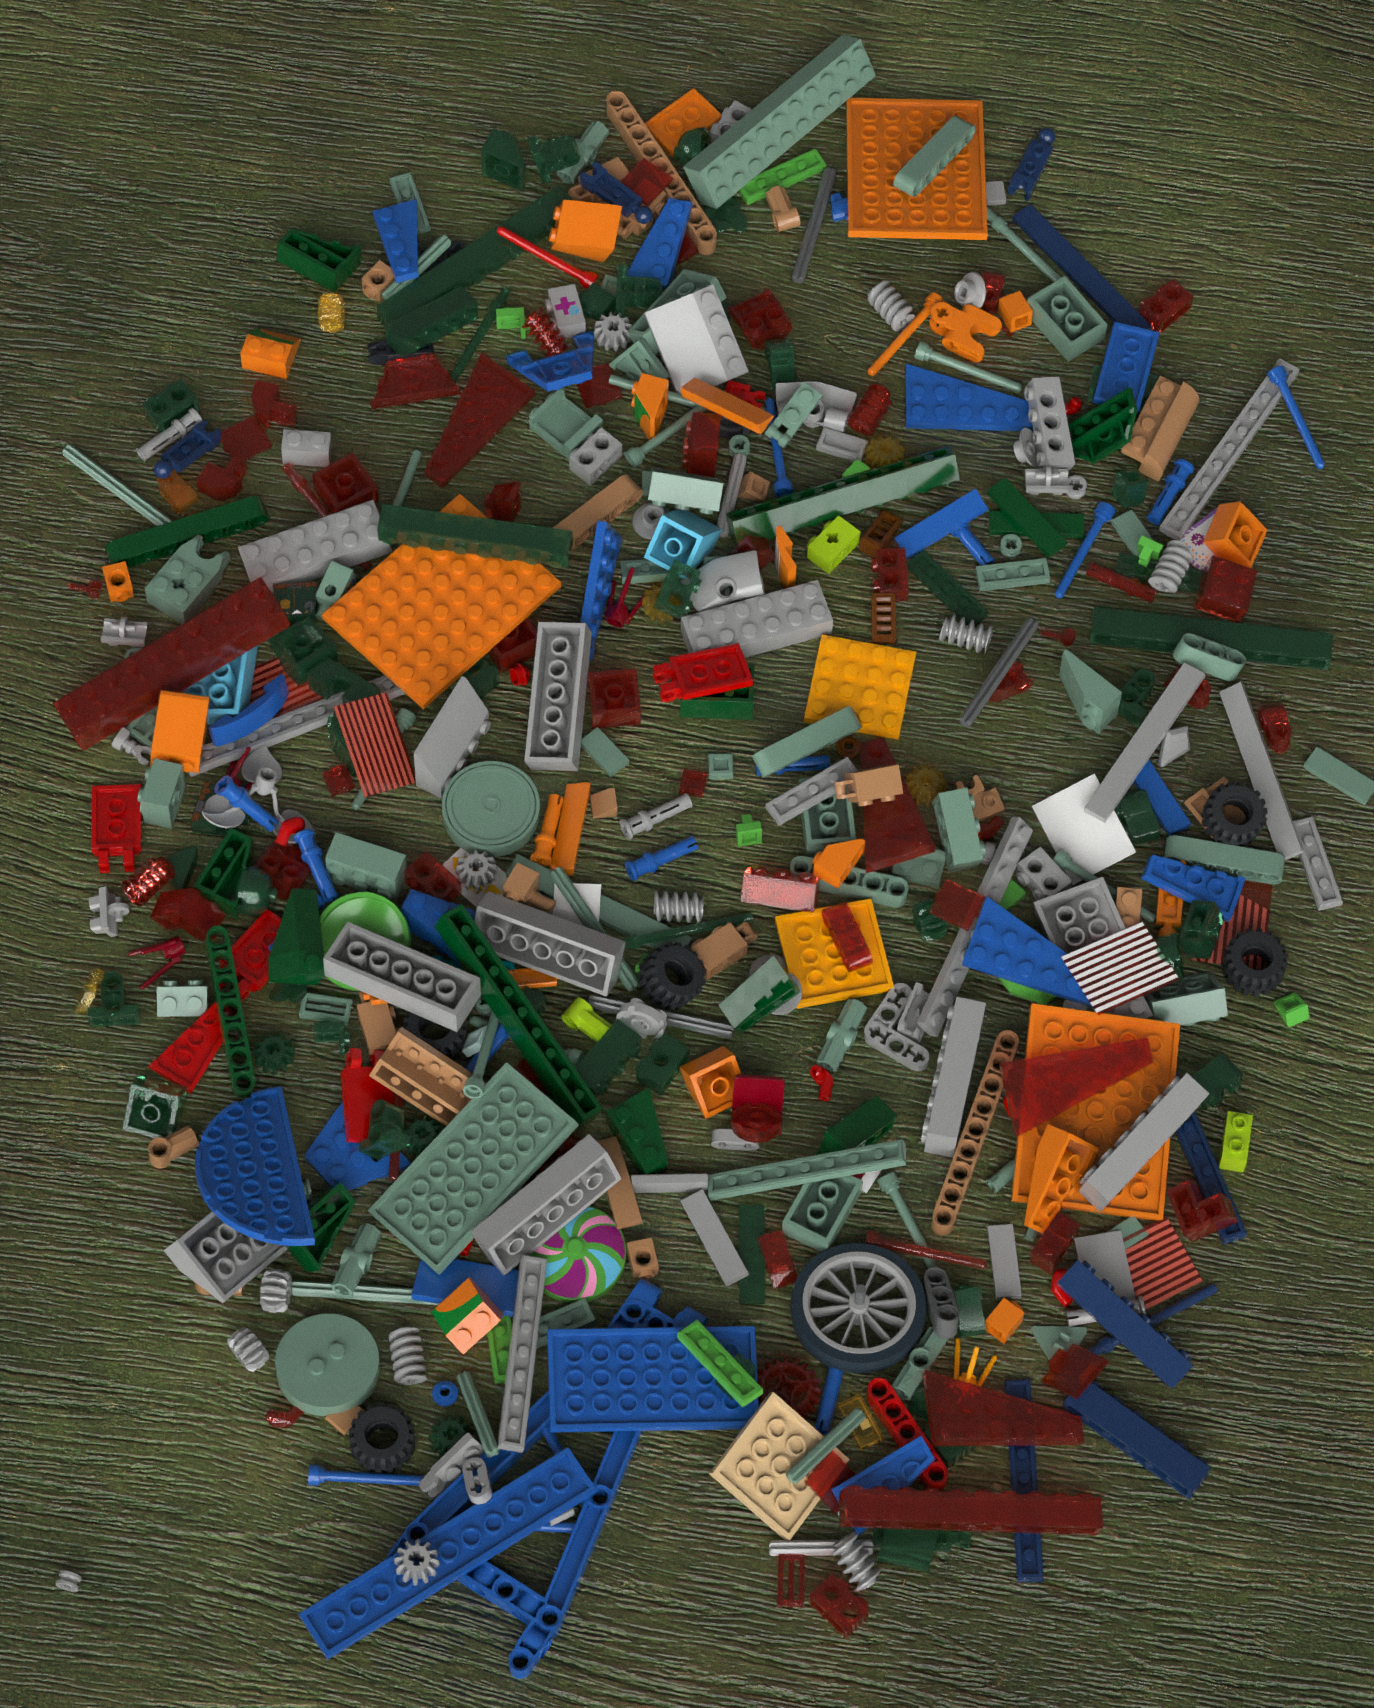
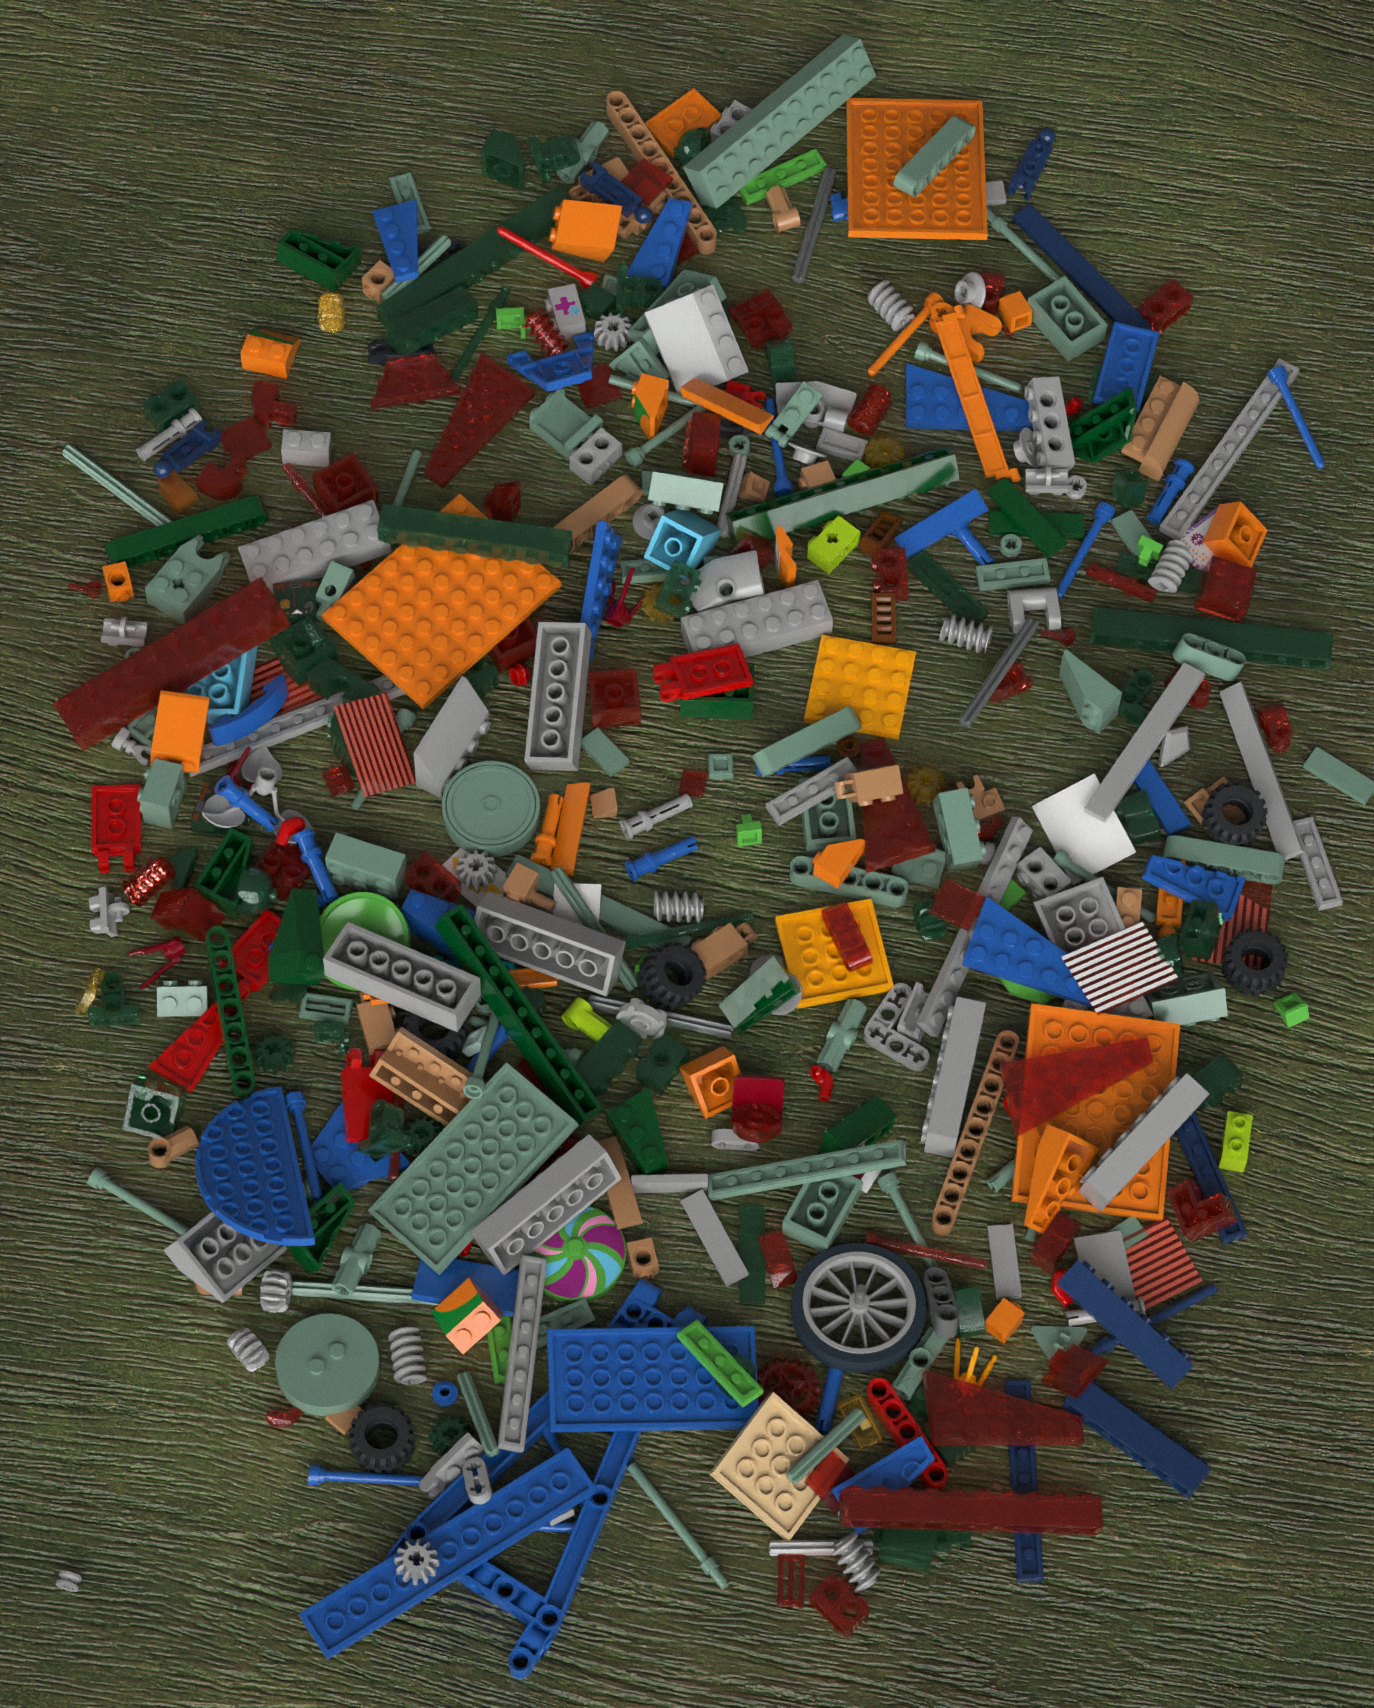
(101, 1180): none -> sand green piece
(296, 1105): none -> blue piece
(708, 1563): none -> sand green bar
(780, 888): clear red brick -> none
(805, 454): none -> light grey piece
(815, 475): none -> medium nougat brick
(972, 397): none -> orange piece
(1033, 599): none -> light grey connector

